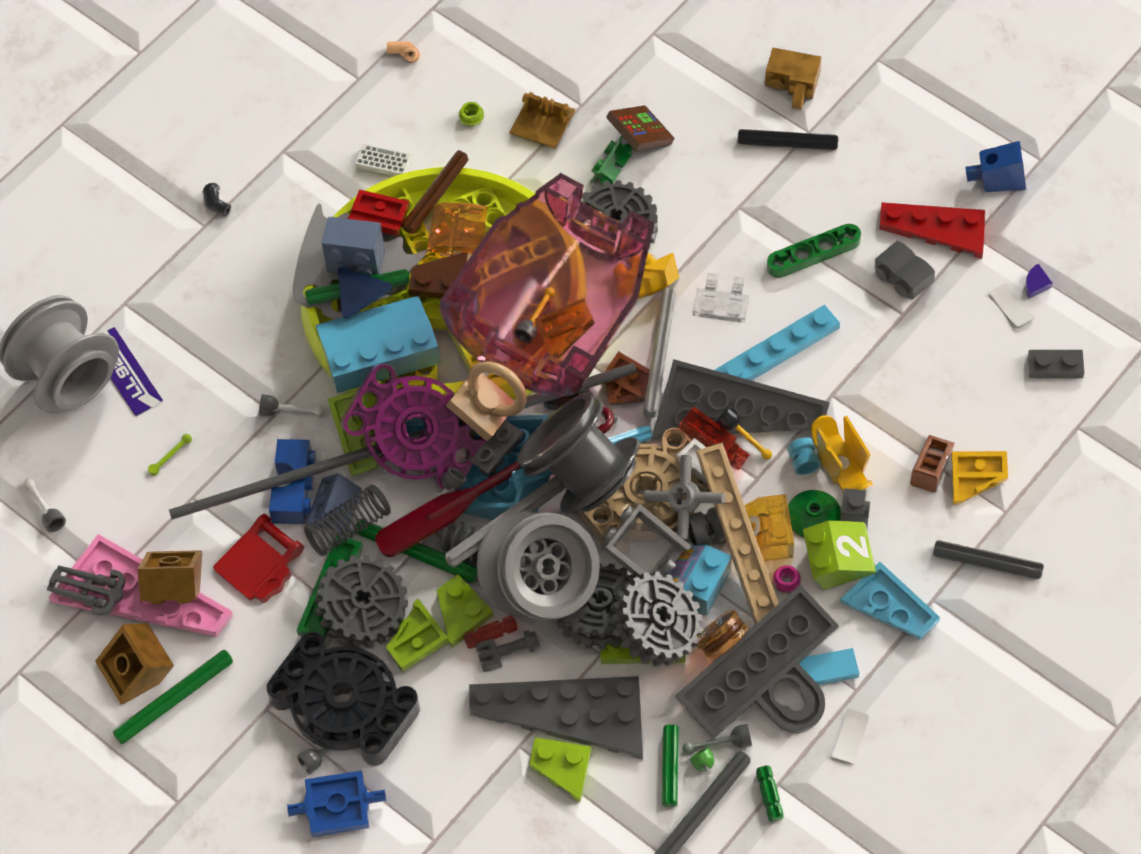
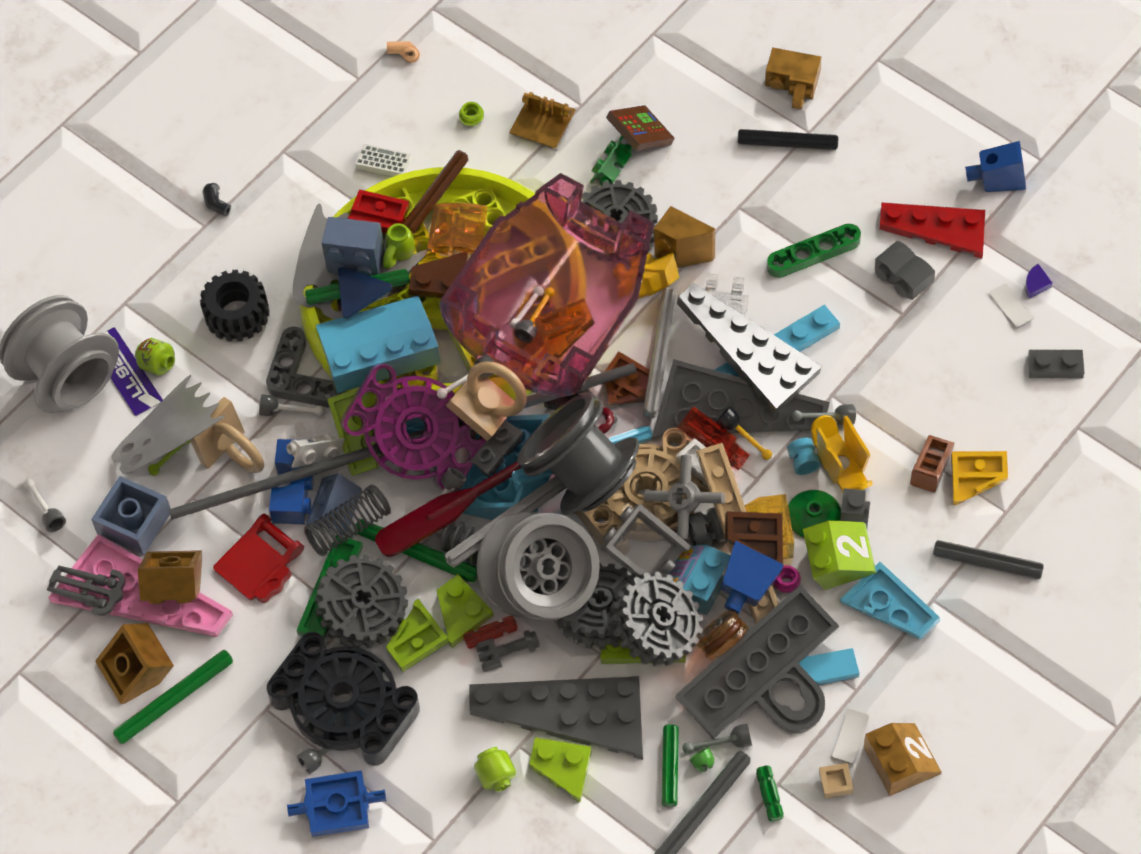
(131, 515): none -> sand blue brick
(155, 356): none -> lime head
(168, 426): none -> light grey piece
(220, 439): none -> tan tile
(232, 288): none -> black tyre
(290, 379): none -> dark grey beam
(315, 451): none -> white hinge
(399, 245): none -> lime piece
(442, 392): none -> hinge
(494, 769): none -> lime head
(538, 291): none -> white hinge
(685, 237): none -> pearl gold slope
(748, 577): none -> blue torso
(754, 353): none -> wing
(757, 531): none -> reddish brown wing
(835, 780): none -> tan plate
(841, 411): none -> hinge
(900, 756): none -> pearl gold slope

